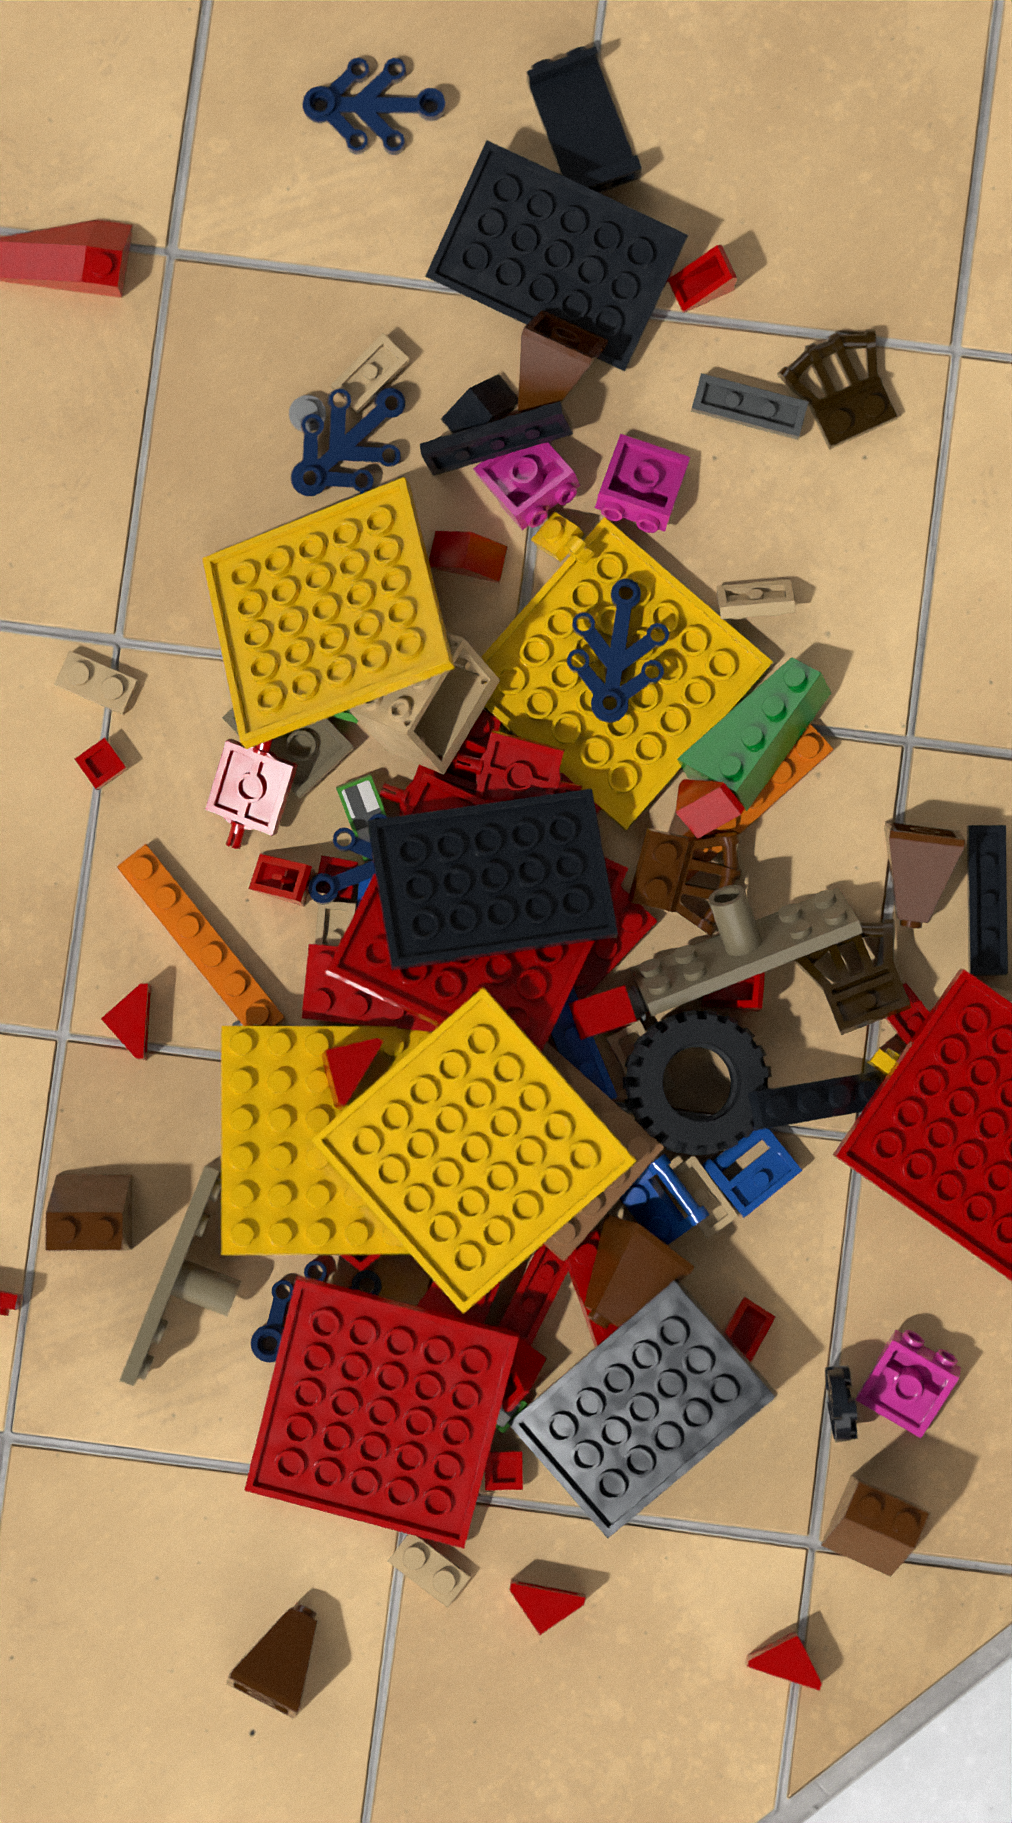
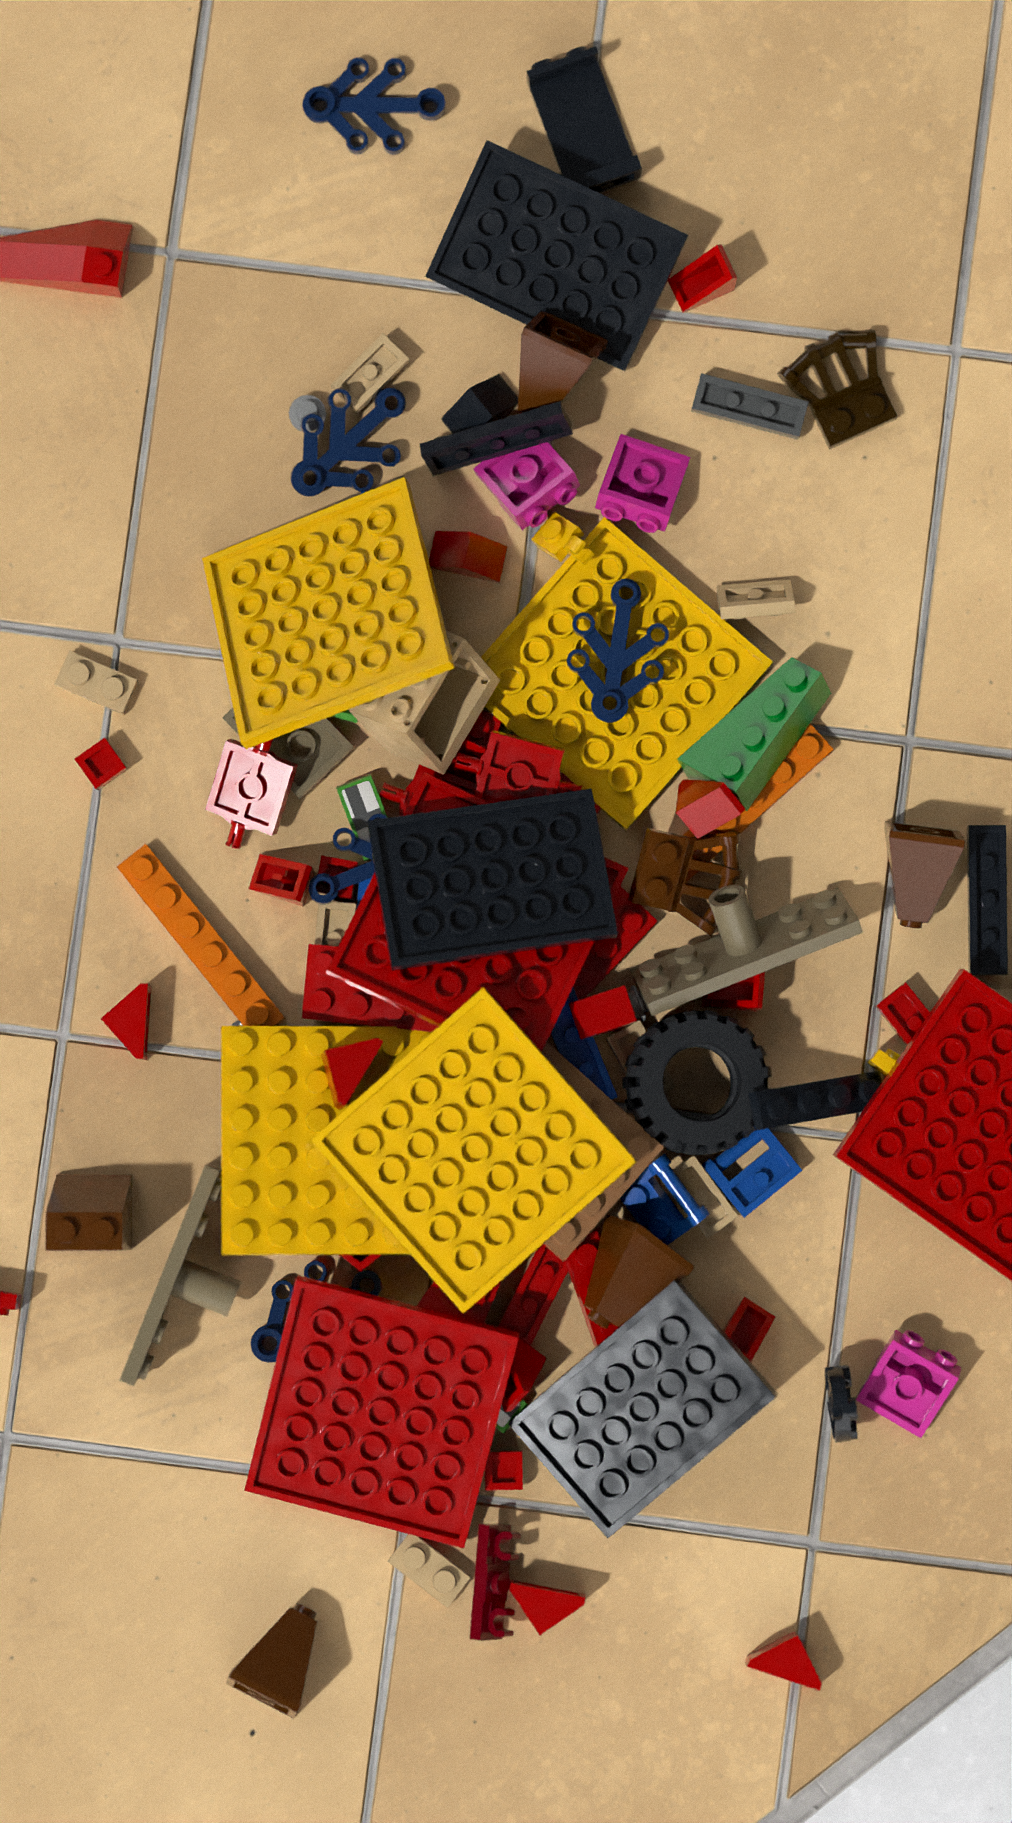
(492, 1582): none -> dark red plate
(867, 995): dark brown plate -> none
(874, 1527): reddish brown slope -> none

